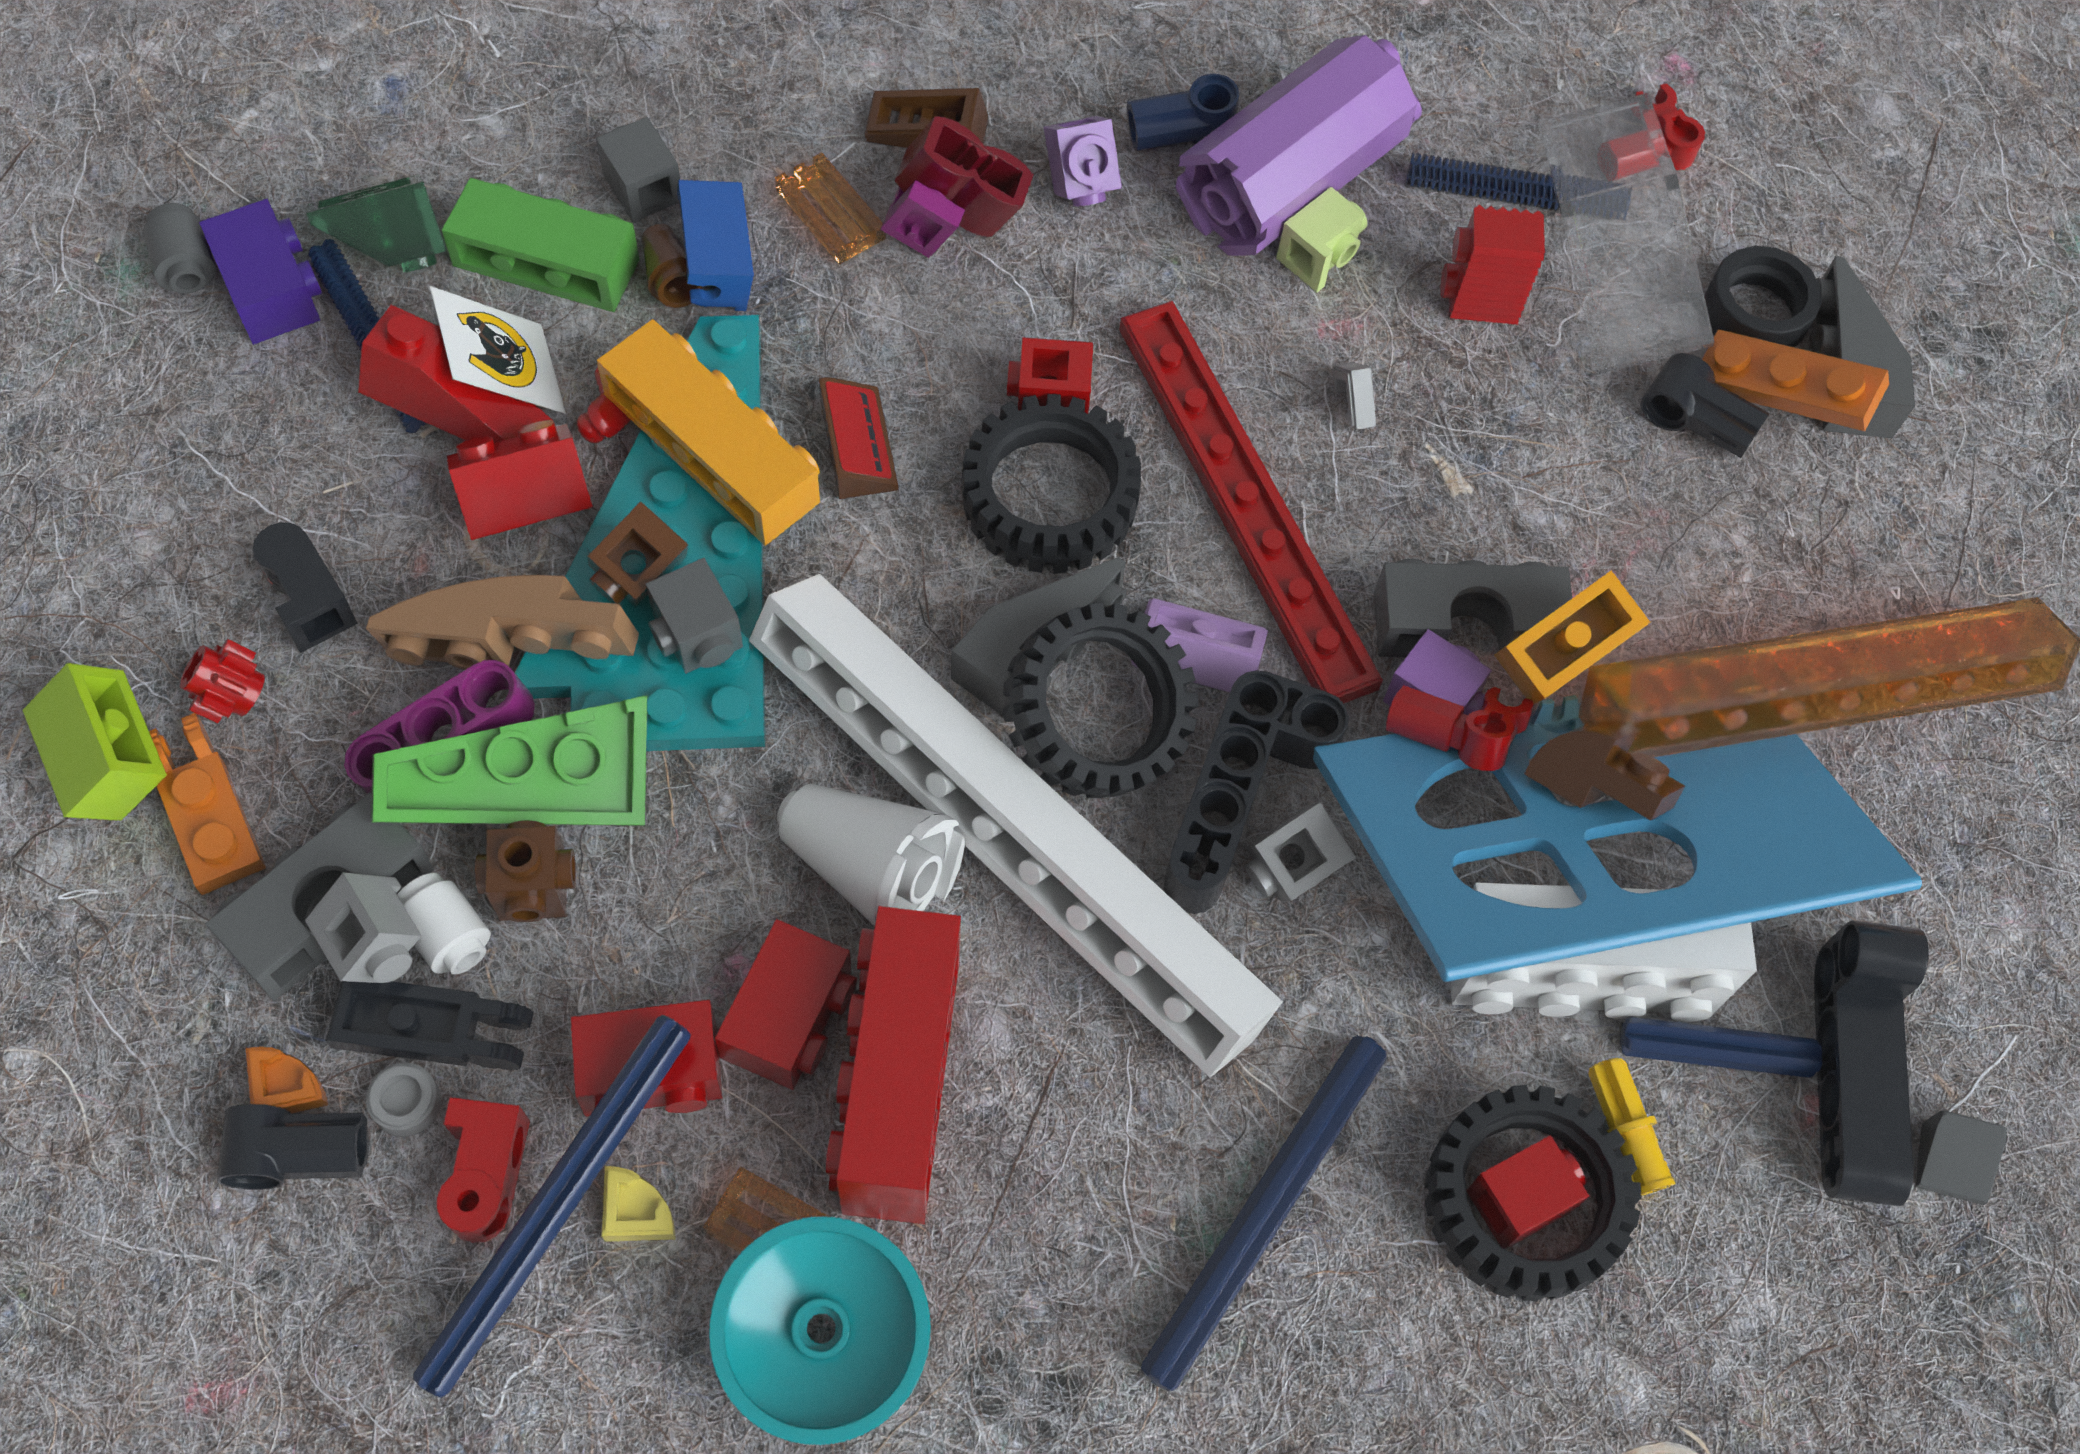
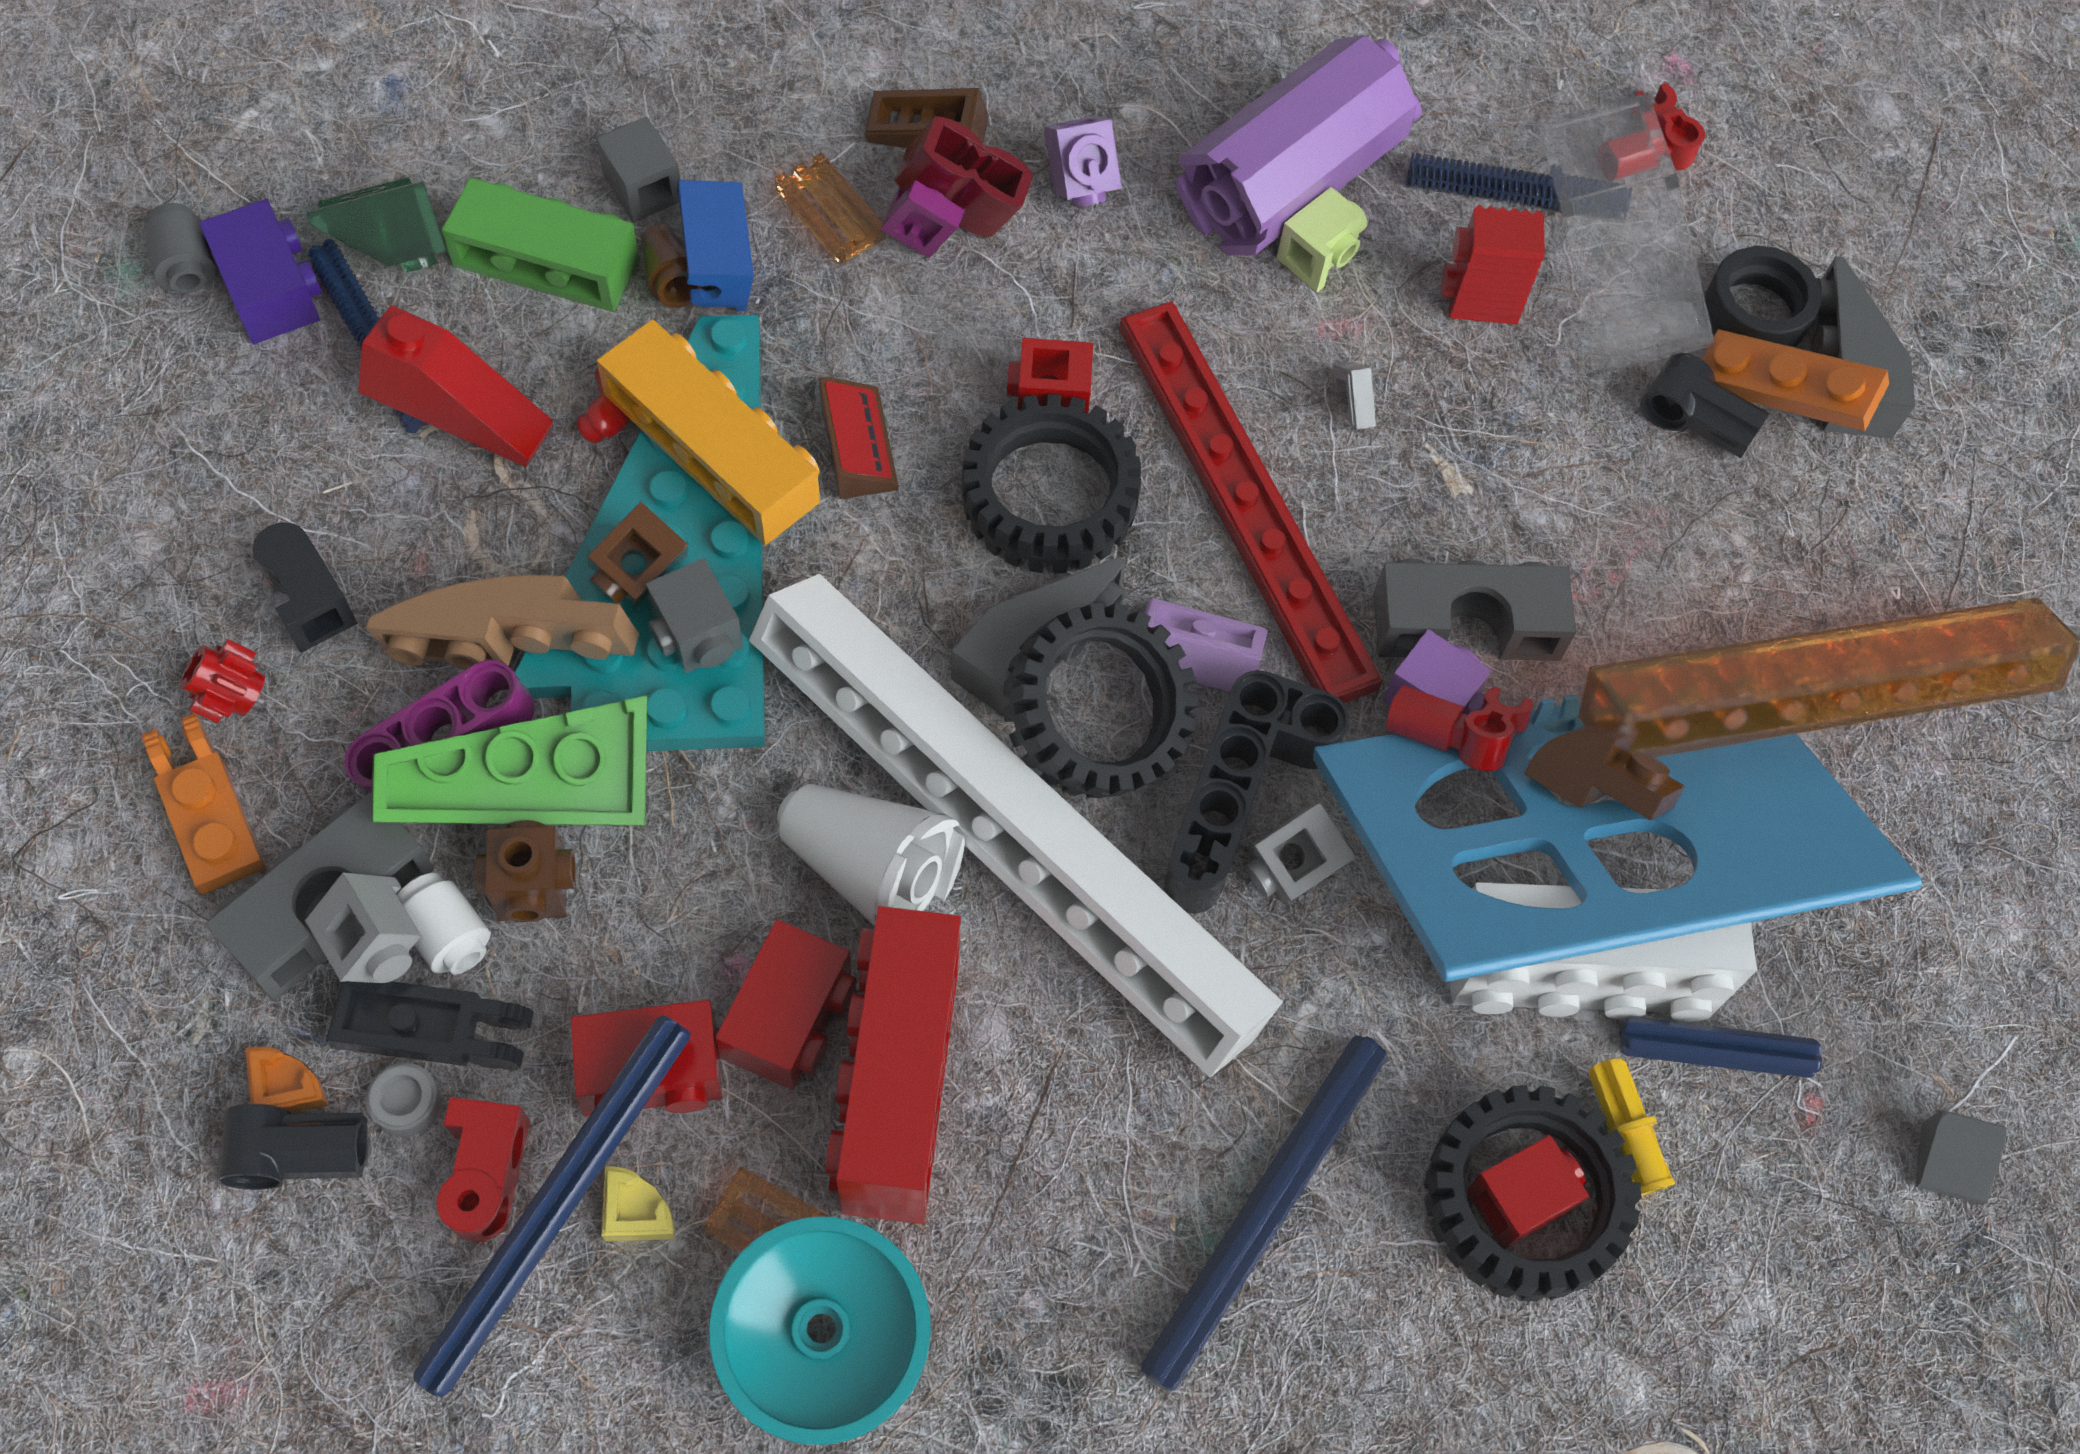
(94, 742): lime brick -> none
(497, 350): sticker -> none
(518, 479): red brick -> none
(1183, 114): dark blue piece -> none
(1572, 638): light orange brick -> none
(1863, 1073): black beam -> none

